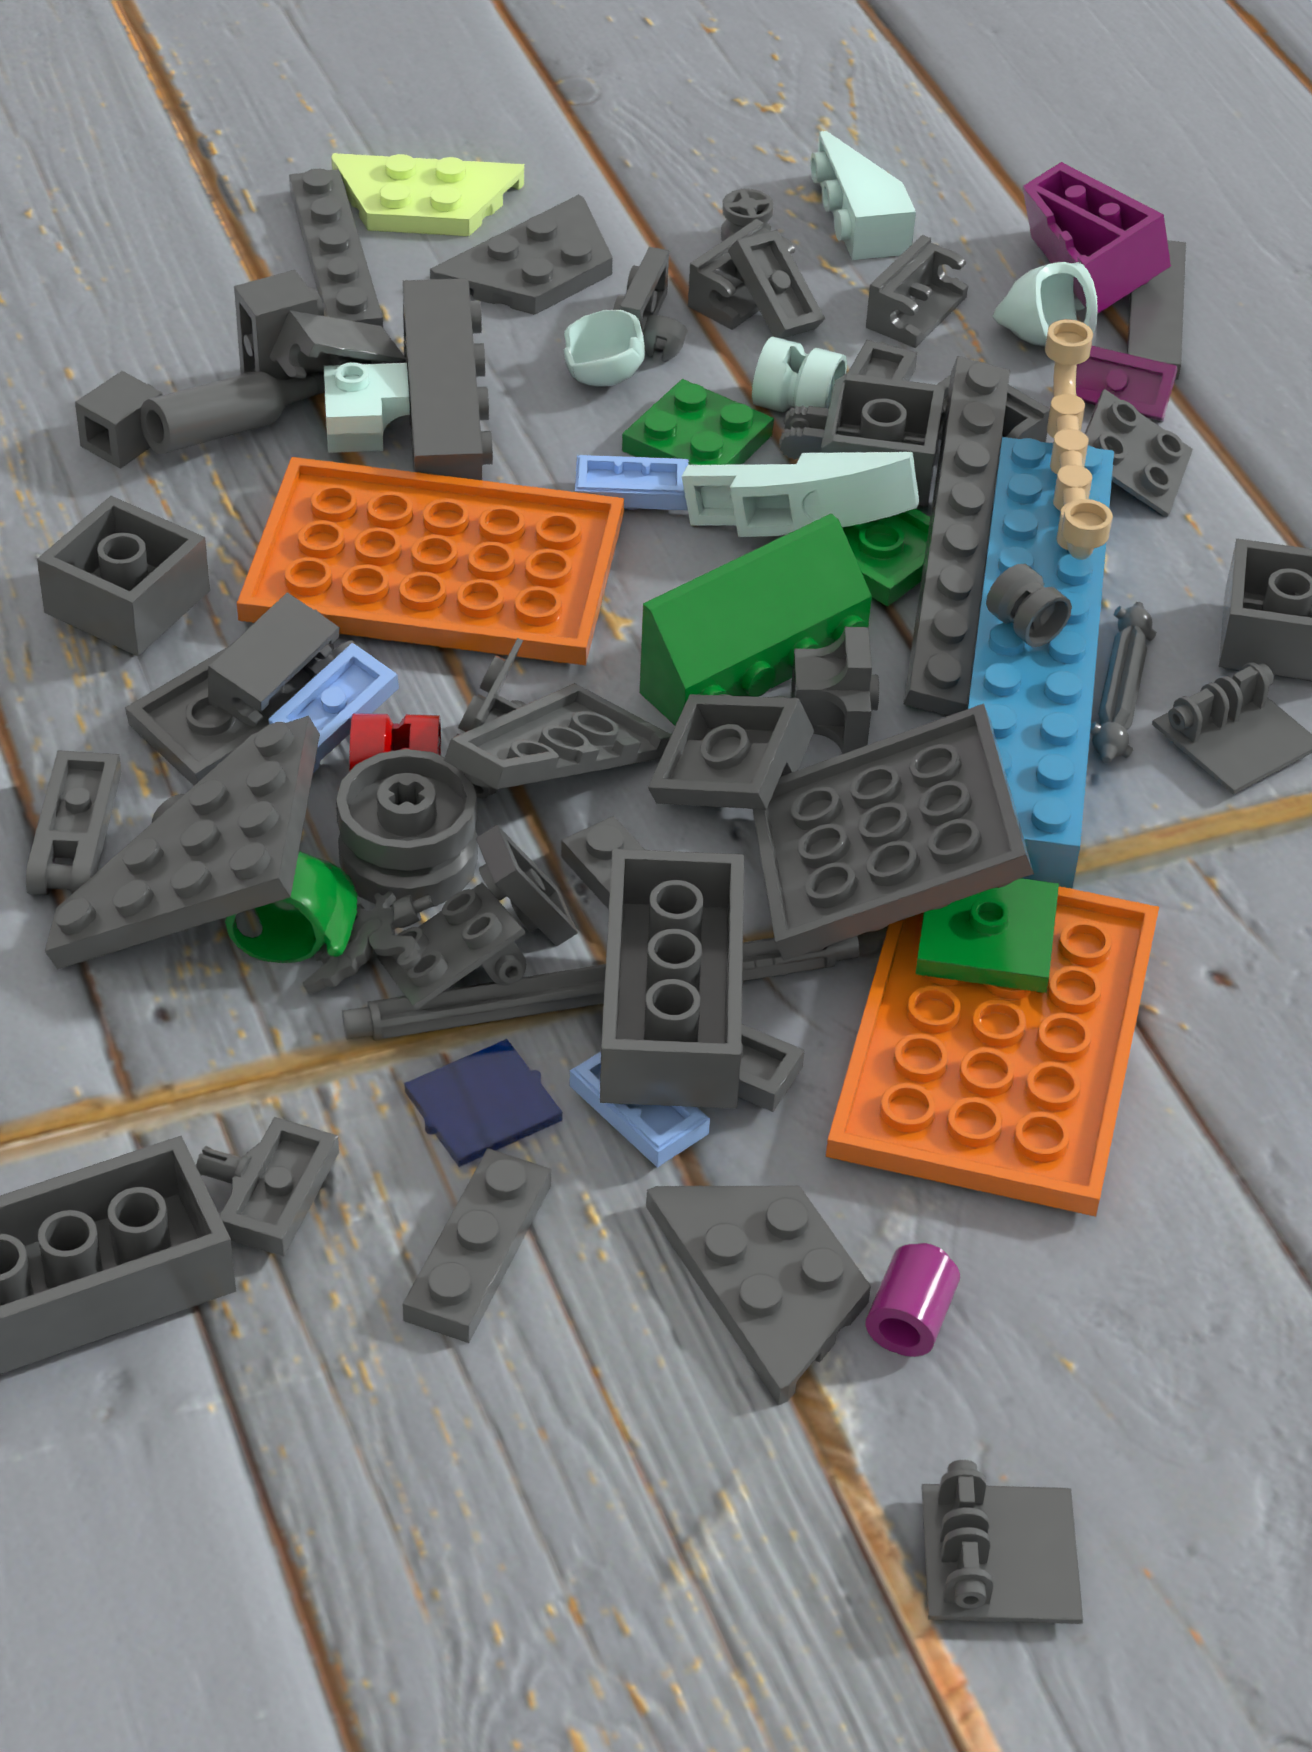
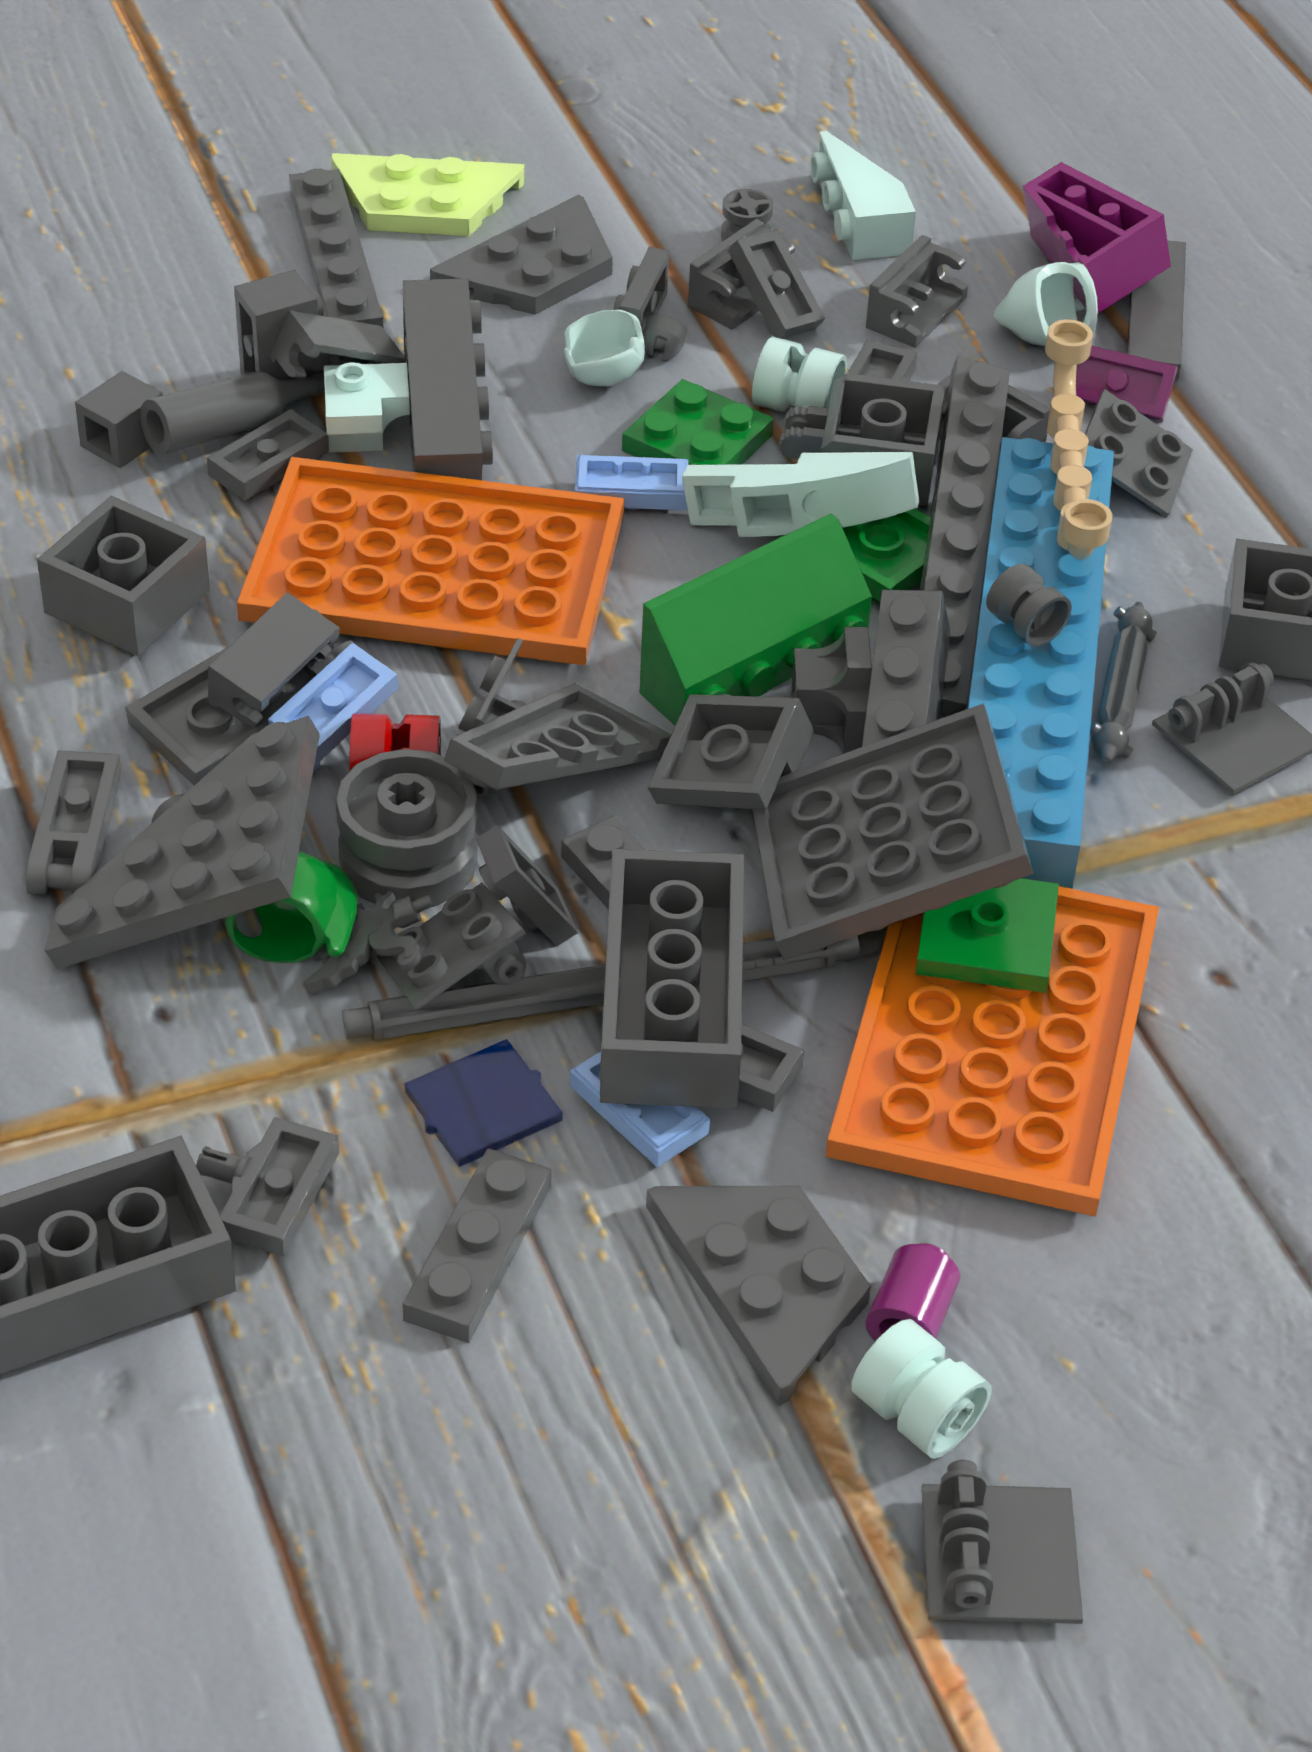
(264, 454): none -> dark grey plate
(907, 663): none -> dark grey brick
(929, 1394): none -> light aqua wheel

